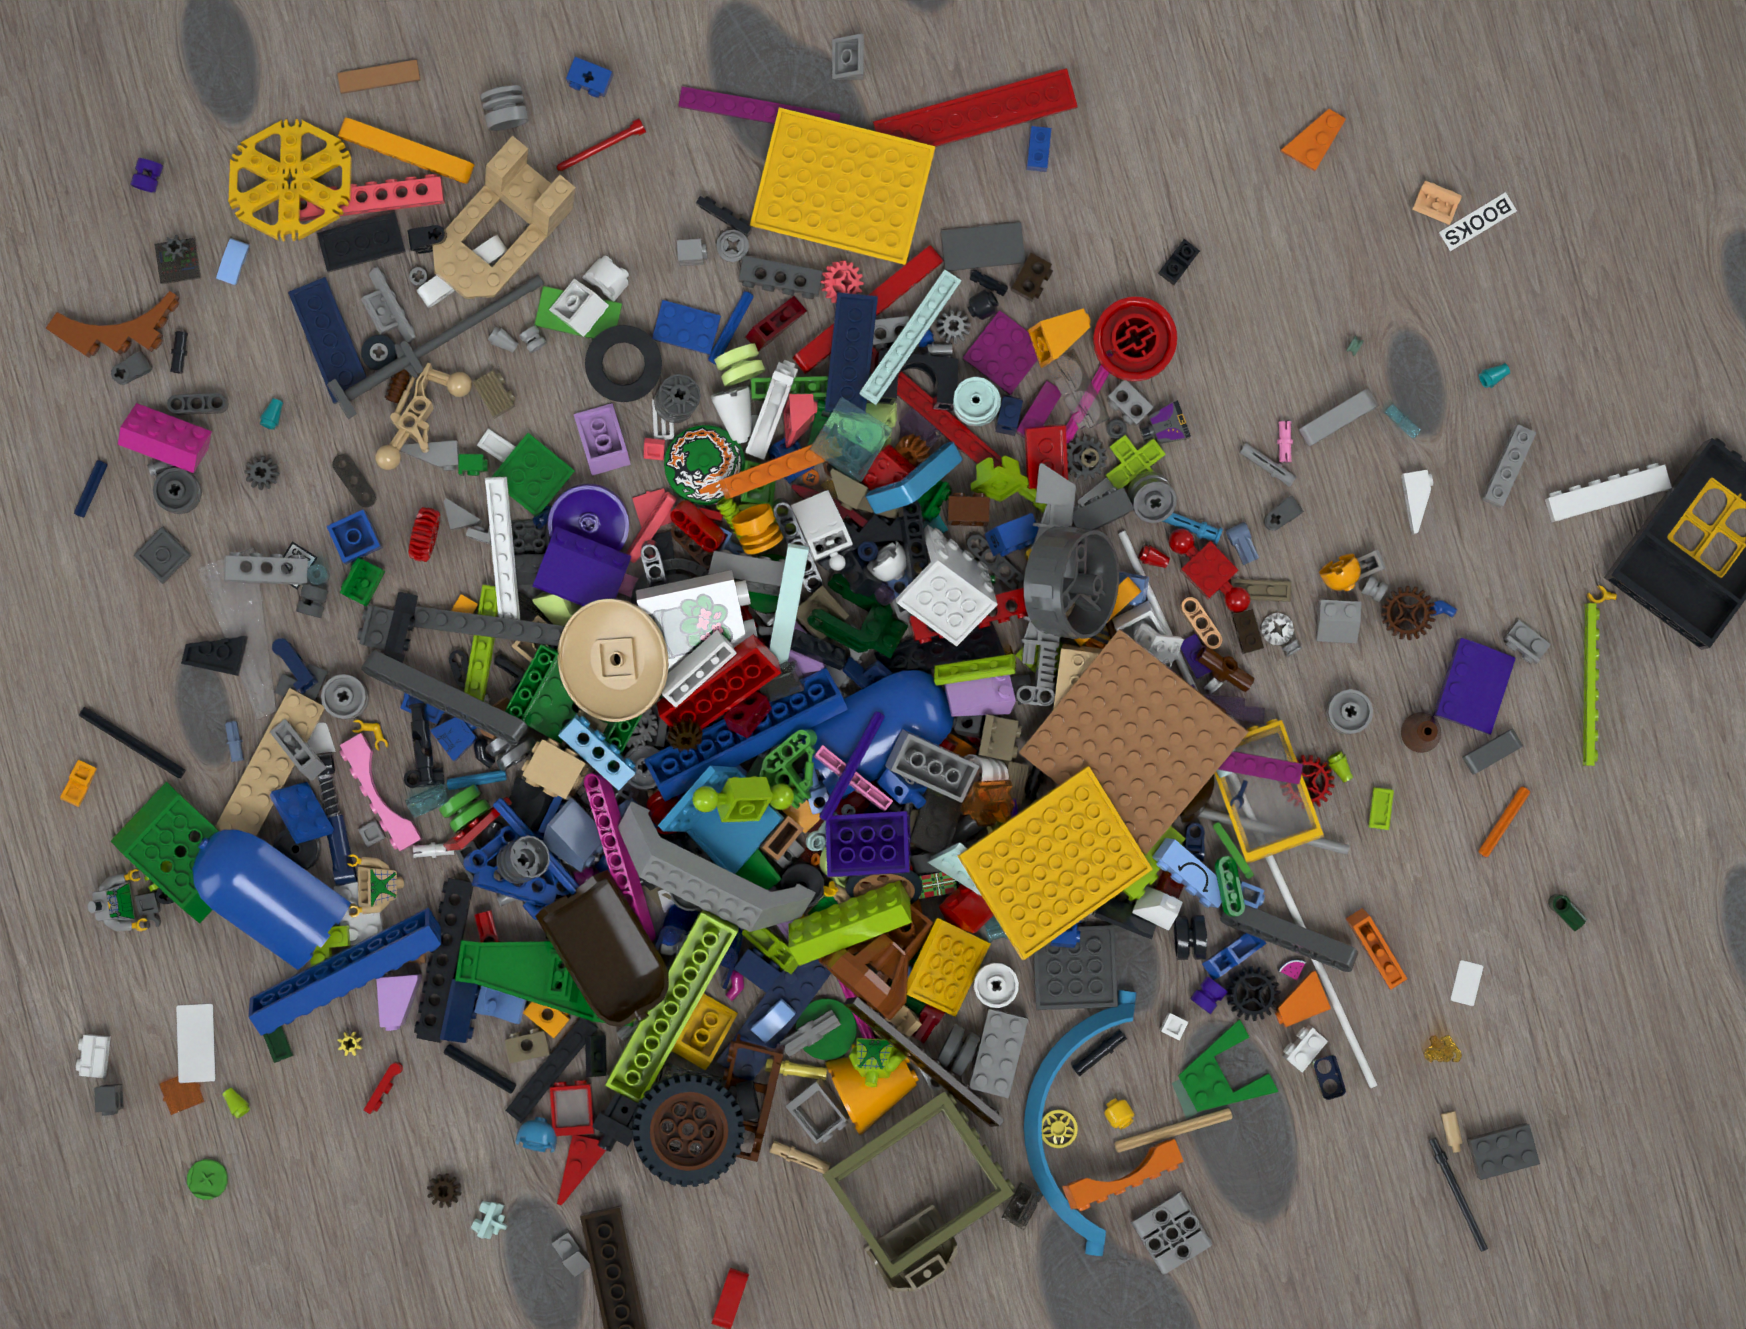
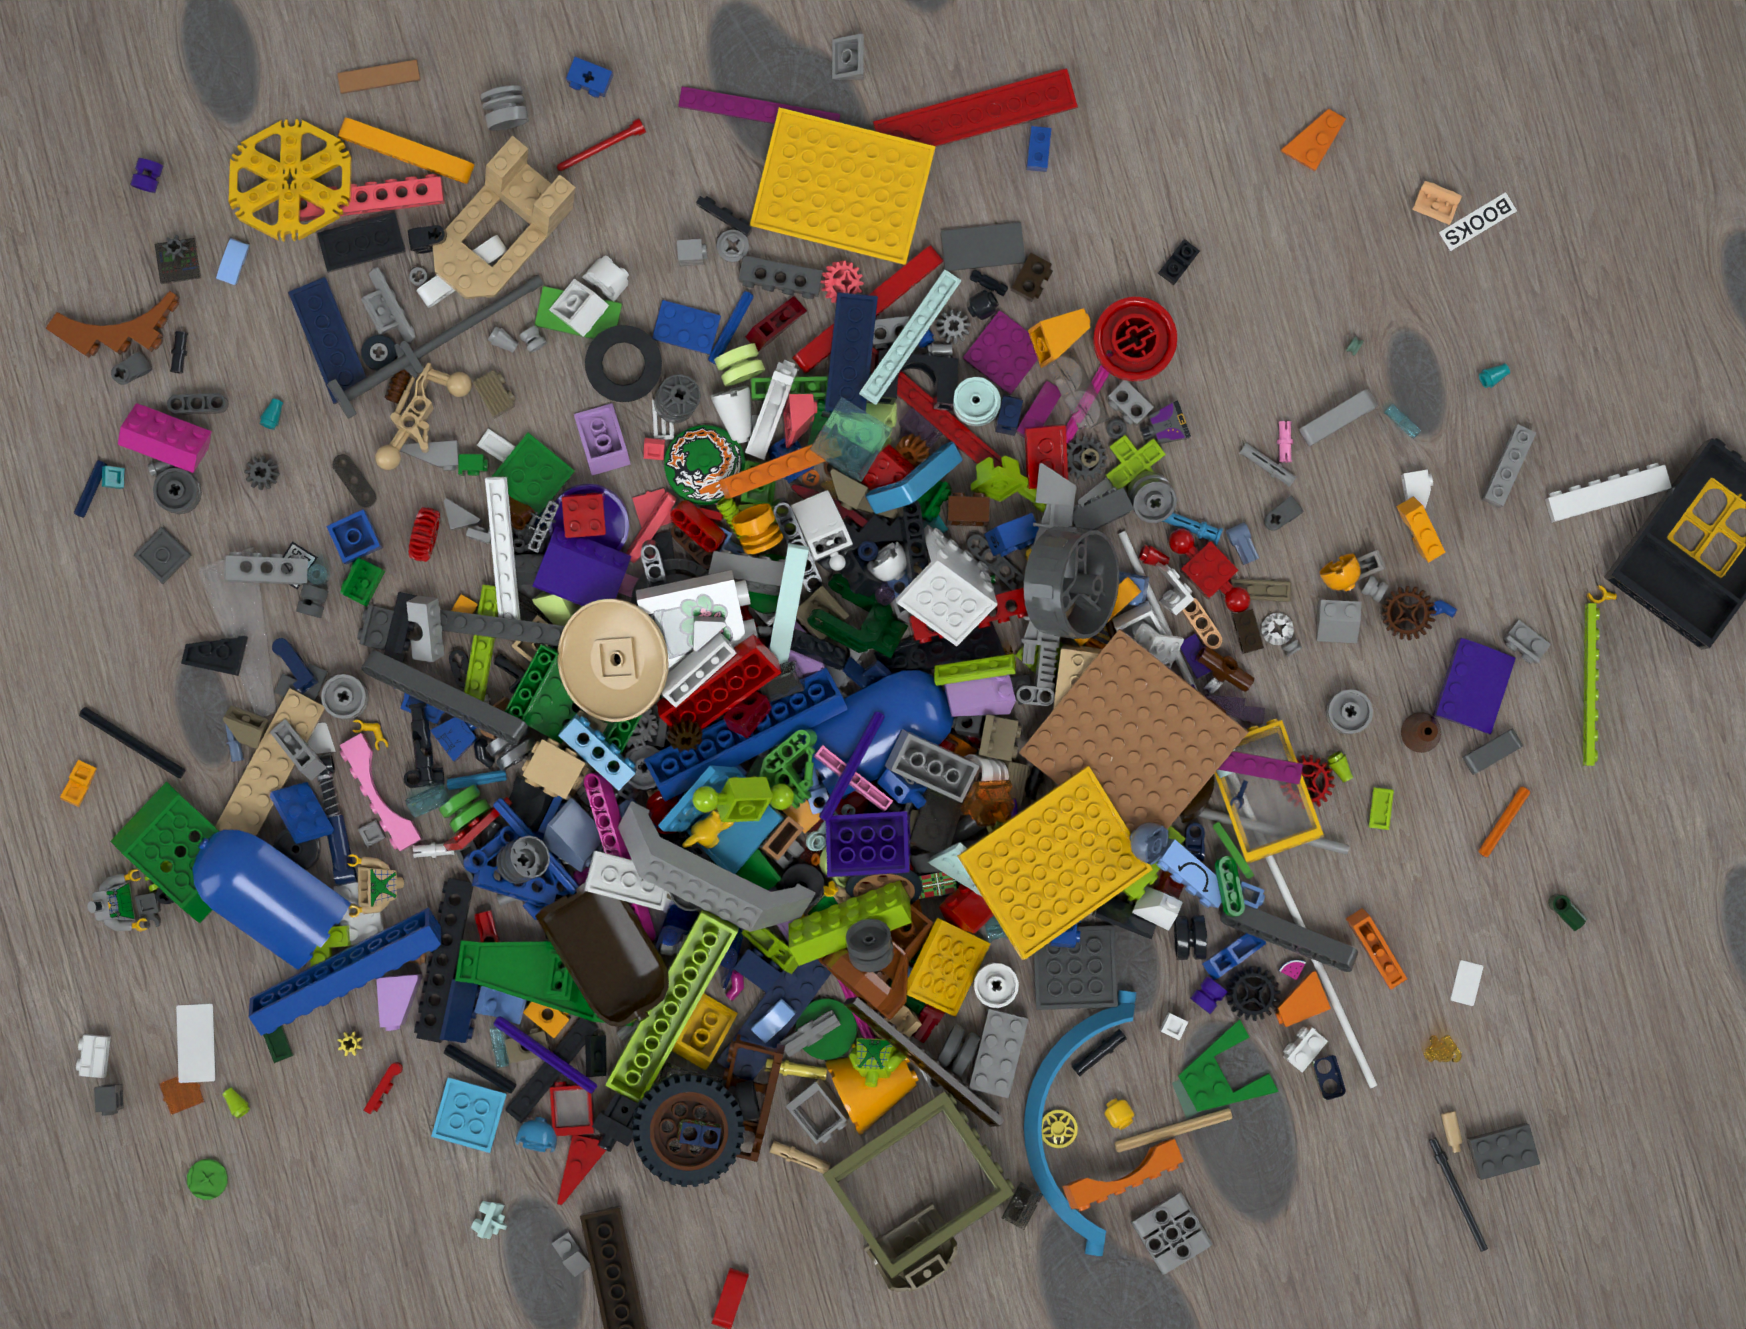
(113, 477): none -> teal plate
(246, 726): none -> dark tan slope
(427, 614): none -> light grey arch
(436, 1190): dark brown gear -> none
(469, 1115): none -> medium azure plate
(499, 1047): none -> clear light blue axle
(519, 513): none -> reddish brown piece
(537, 530): none -> dark grey piece
(545, 1054): none -> dark purple axle
(584, 514): none -> red bracket
(619, 880): none -> white tile
(700, 1132): none -> dark blue piece
(705, 629): none -> slope
(706, 831): none -> yellow animal
(869, 945): none -> dark grey wheel
(1148, 842): none -> sand blue cylinder
(1179, 597): none -> white bracket
(1424, 534): none -> light orange arch

